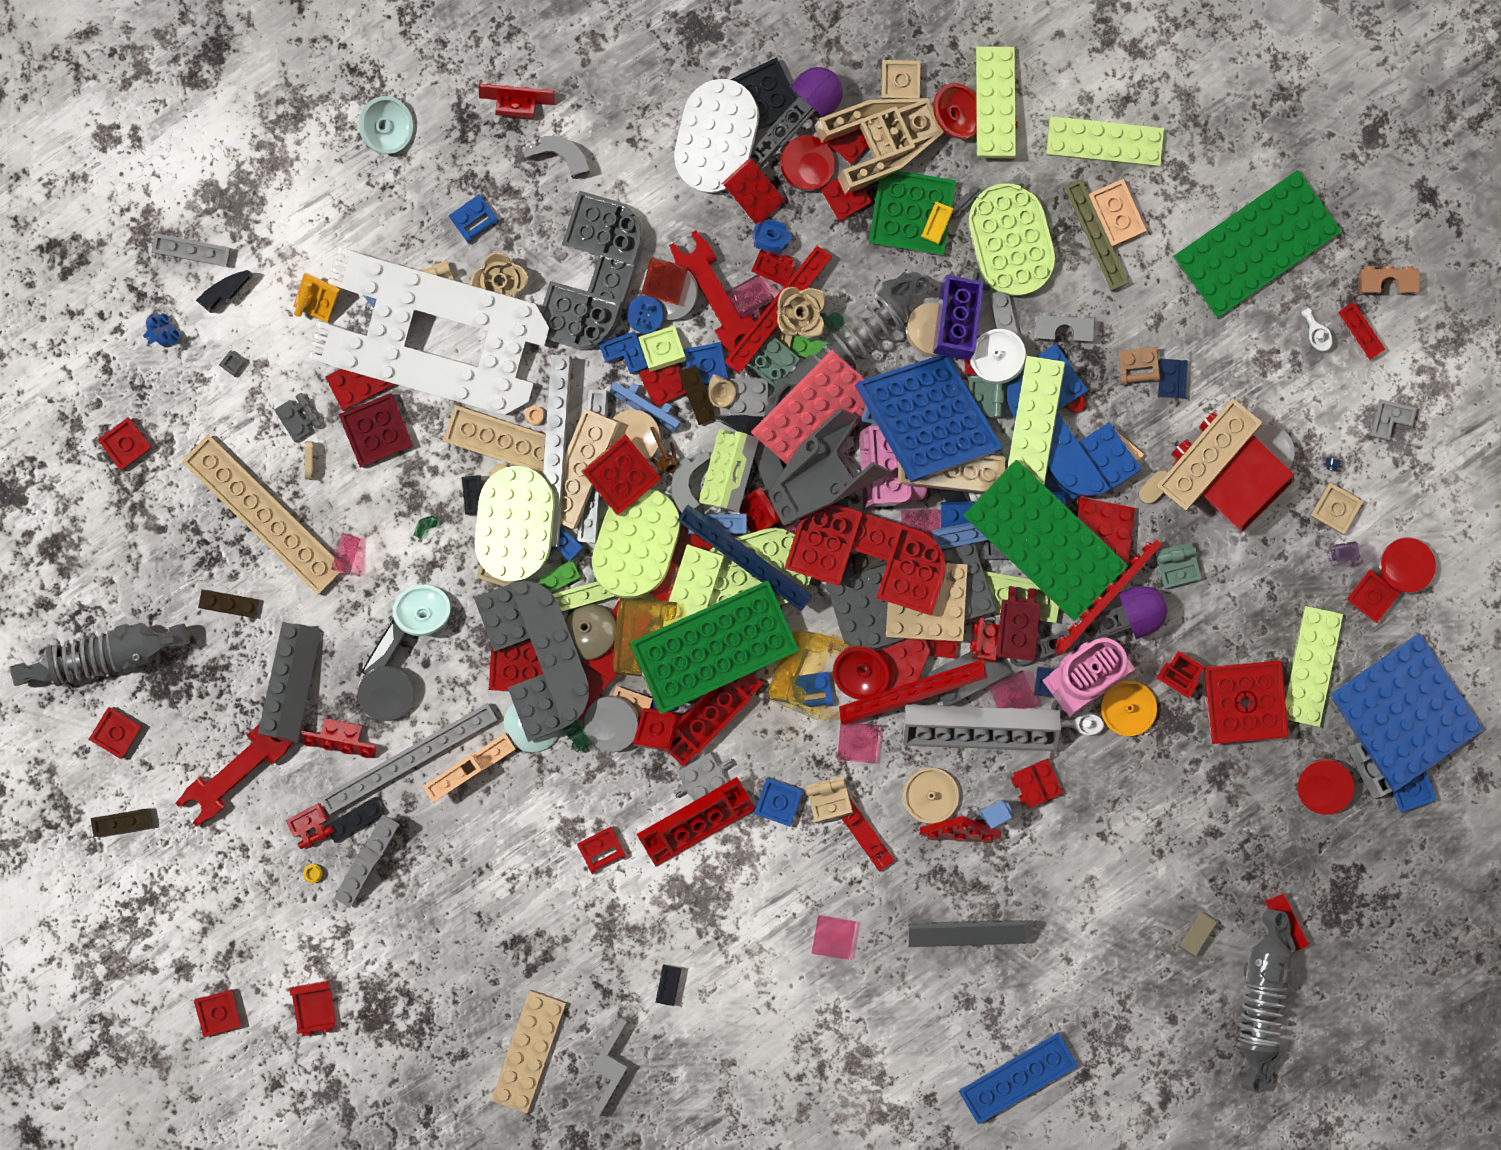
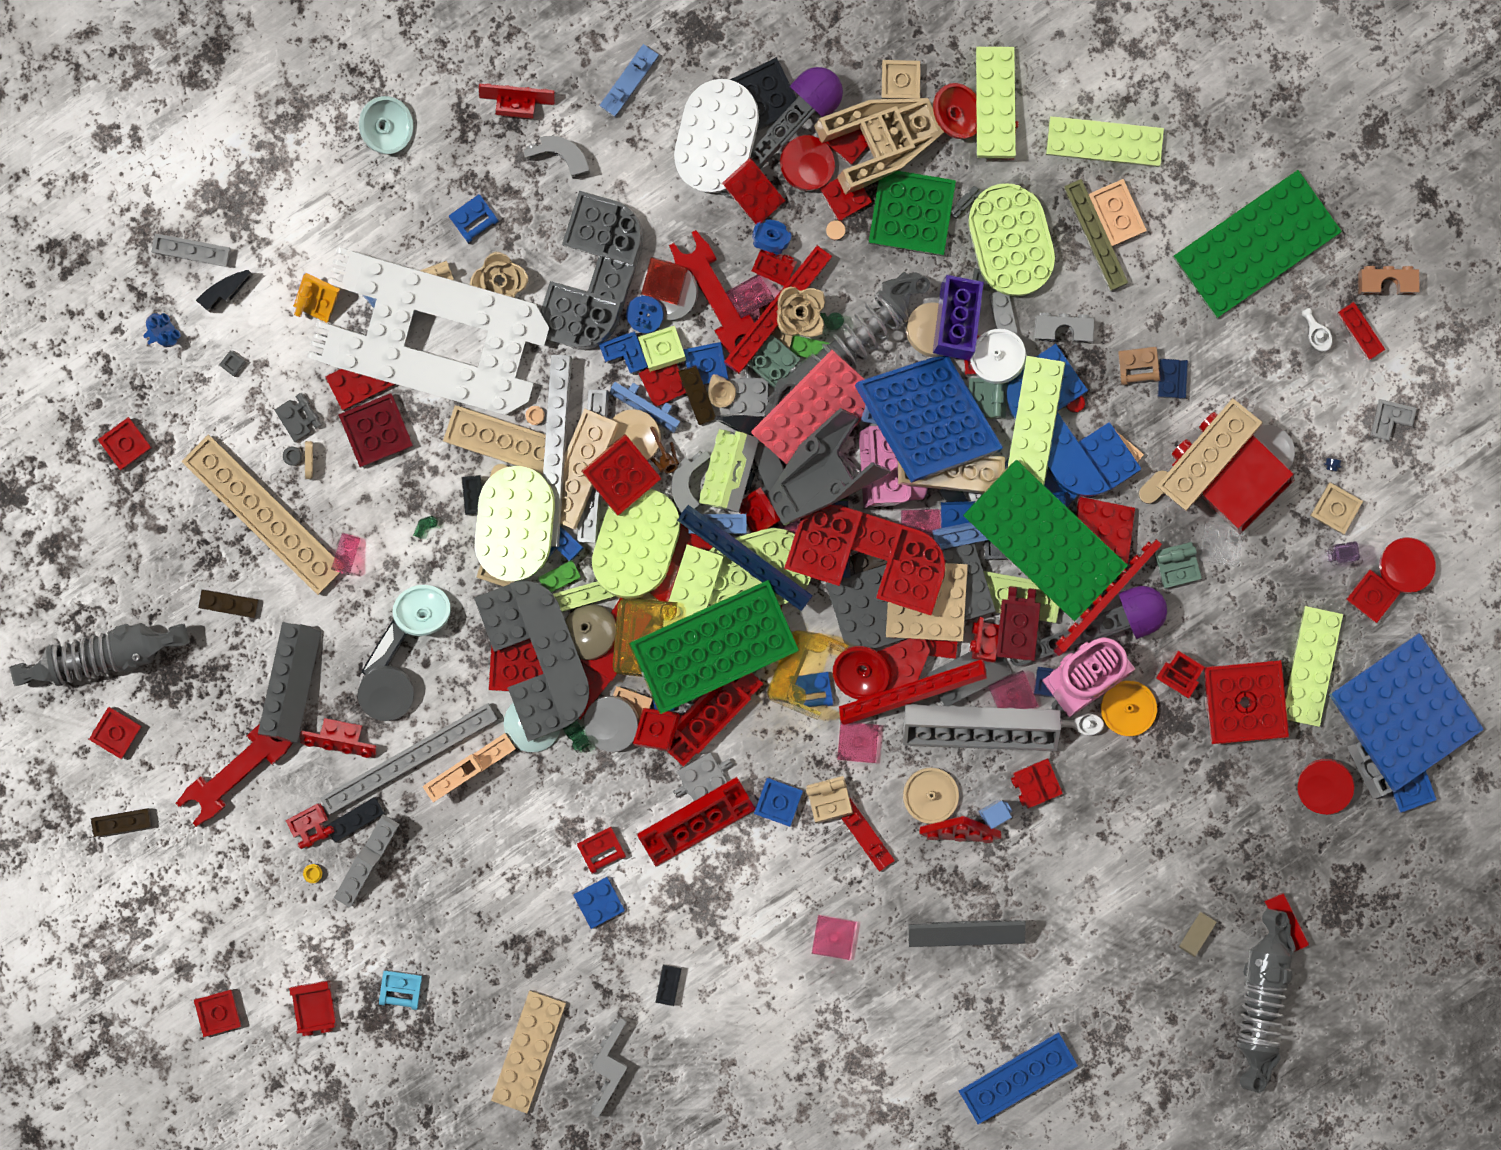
(292, 456): none -> dark grey tile
(400, 983): none -> medium azure plate
(599, 902): none -> blue plate
(629, 80): none -> medium blue hinge
(835, 230): none -> light nougat tile
(937, 223): yellow tile -> none

